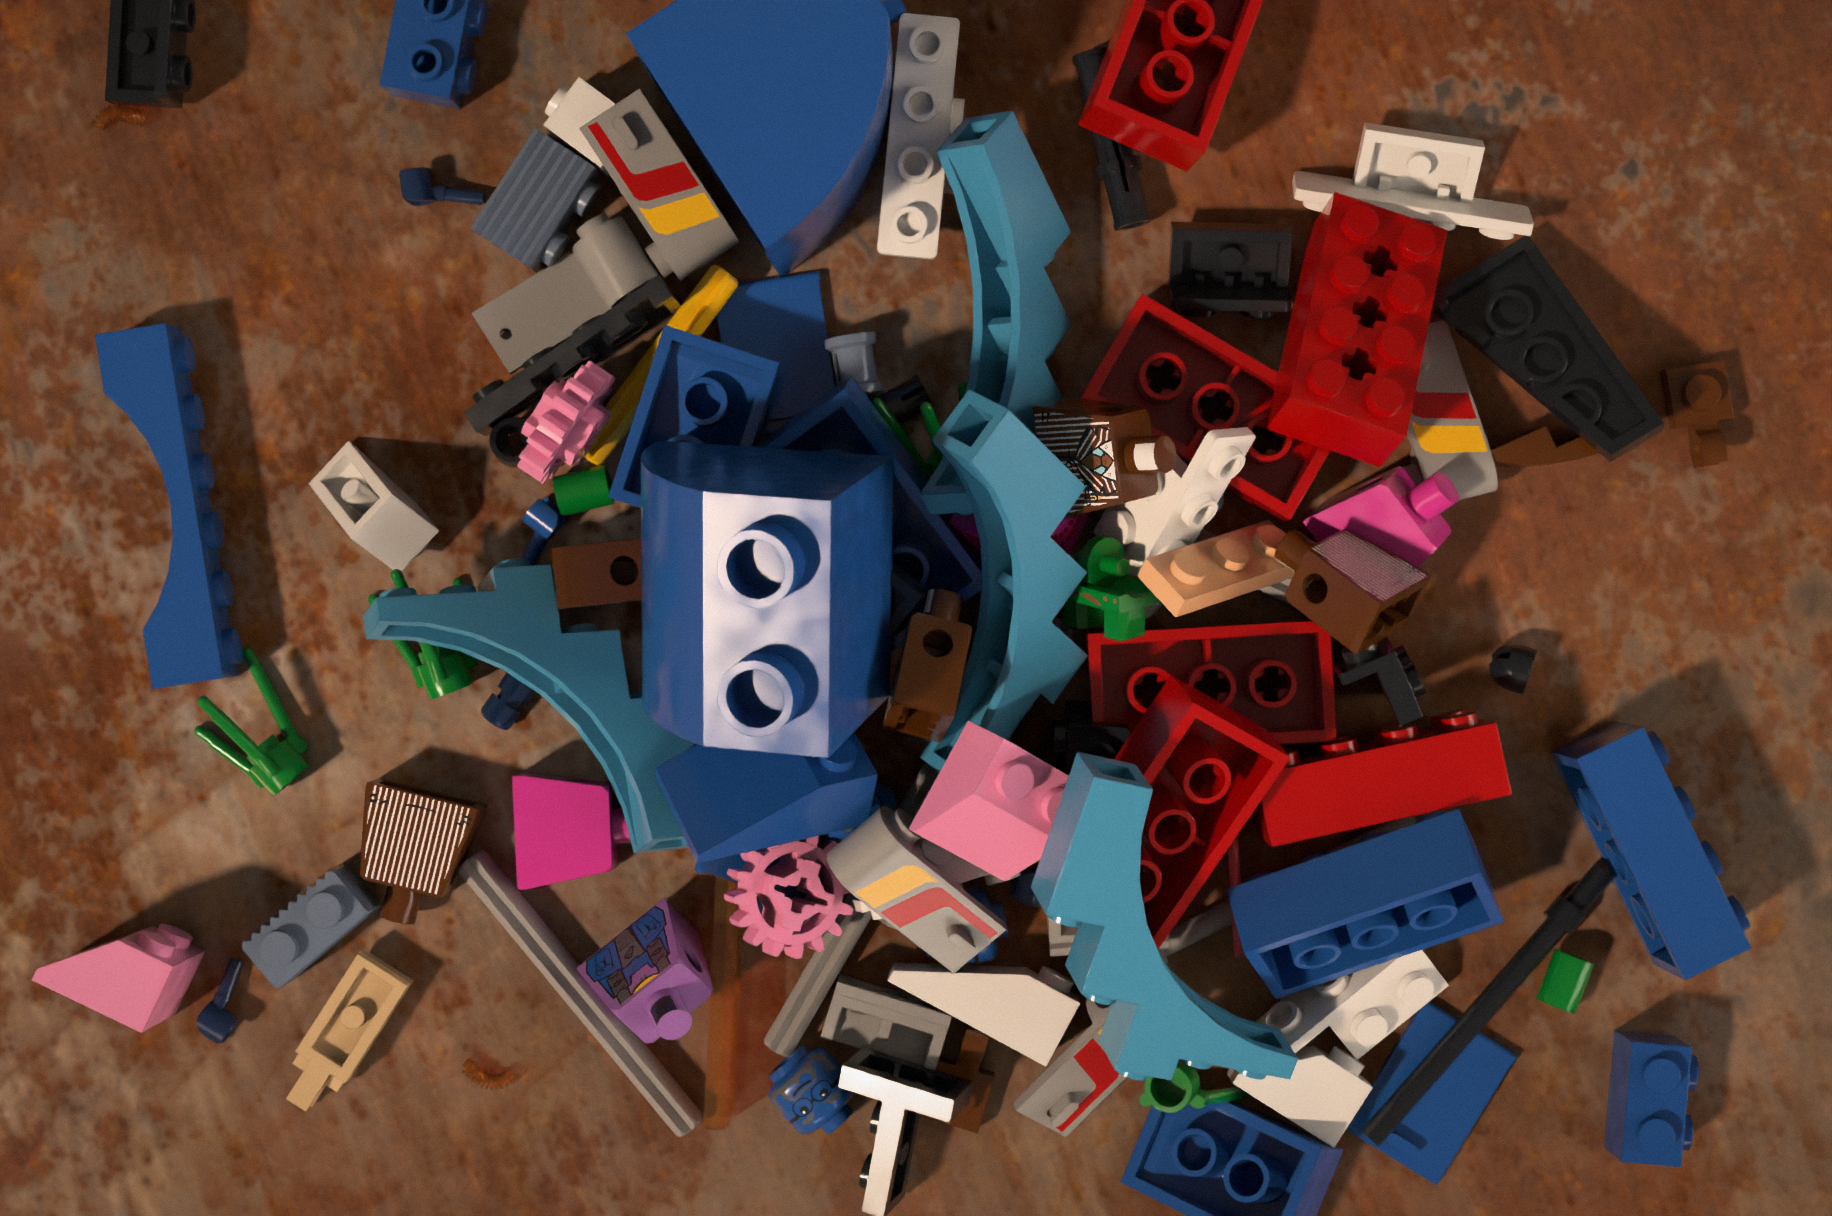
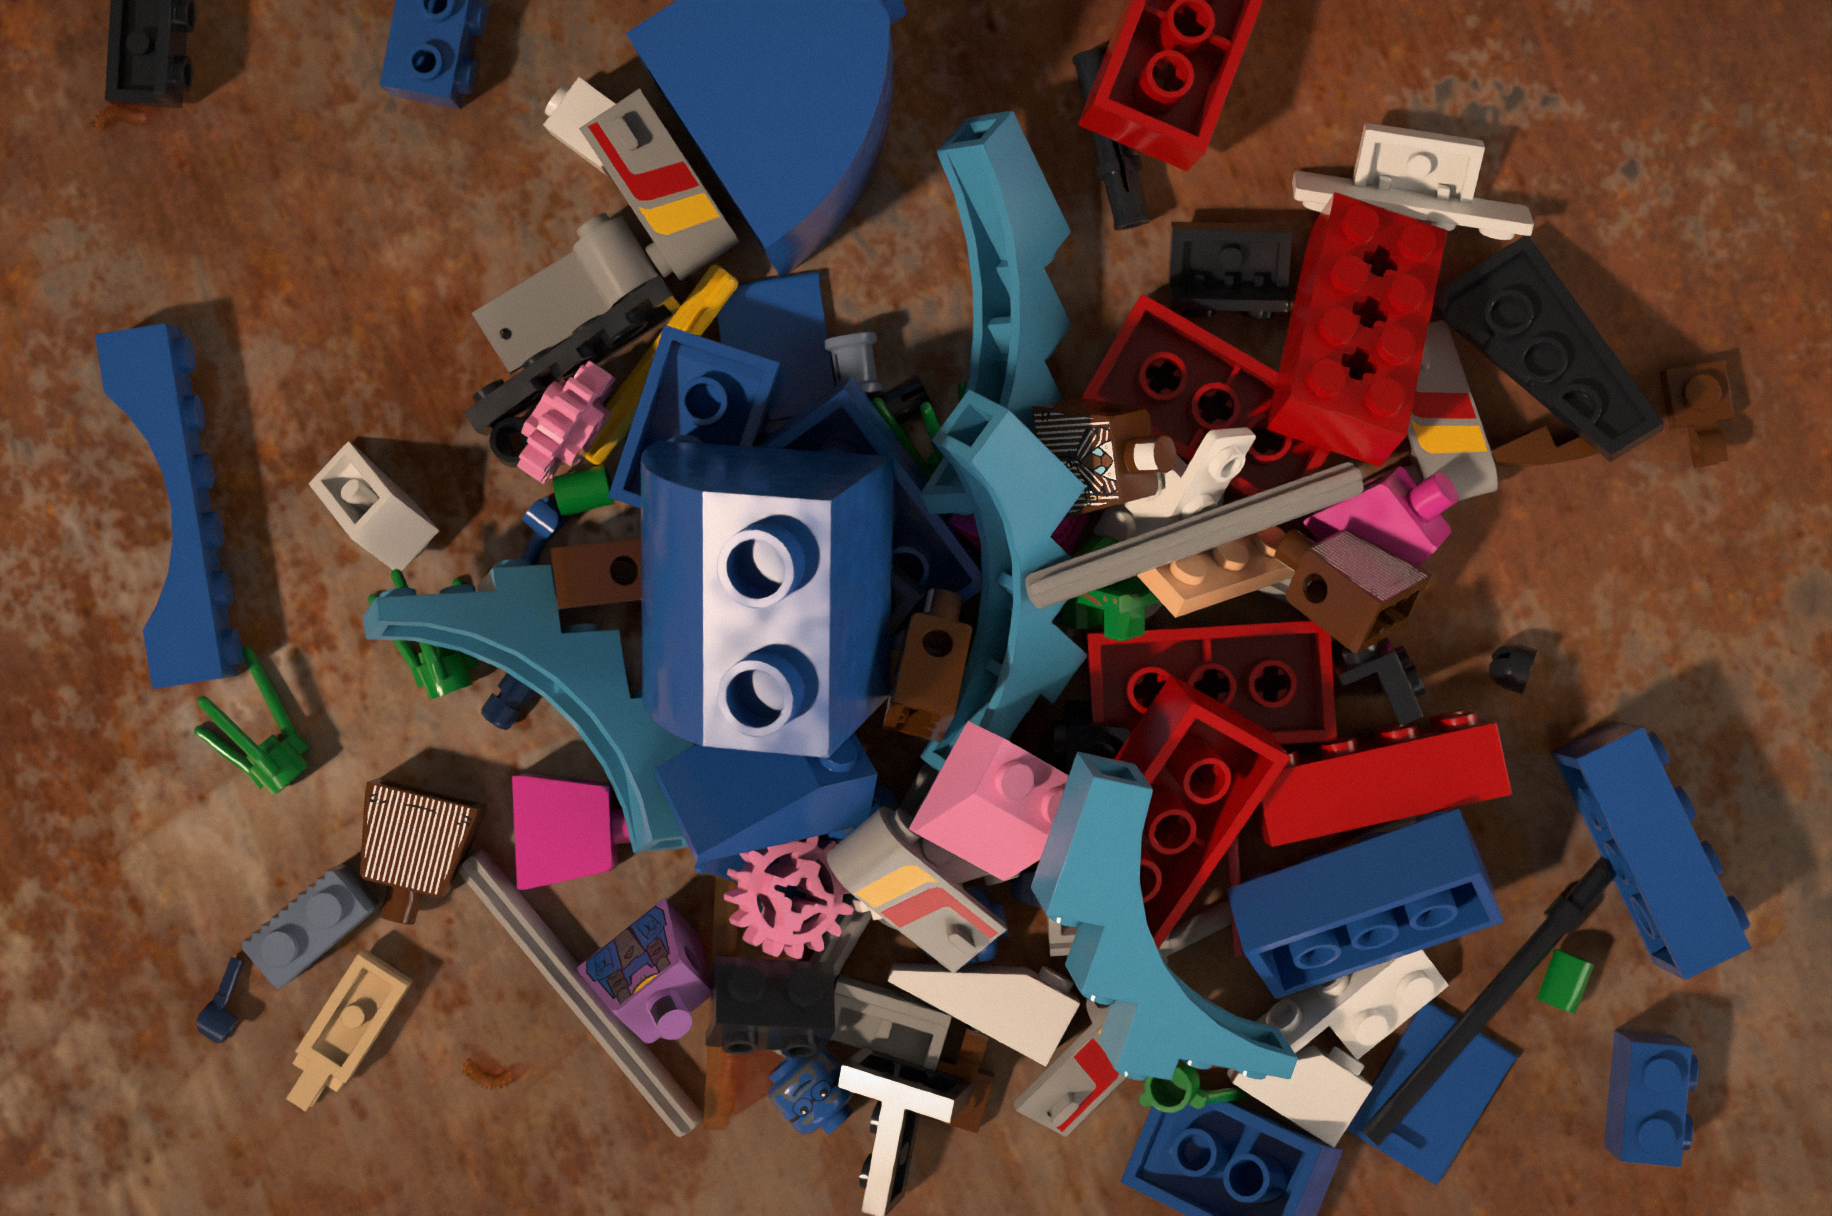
(131, 977): bright pink slope -> none
(419, 190): dark blue hand -> none
(538, 202): sand blue brick -> none
(771, 1006): none -> black bracket
(919, 123): white bracket -> none
(1193, 535): none -> light grey axle

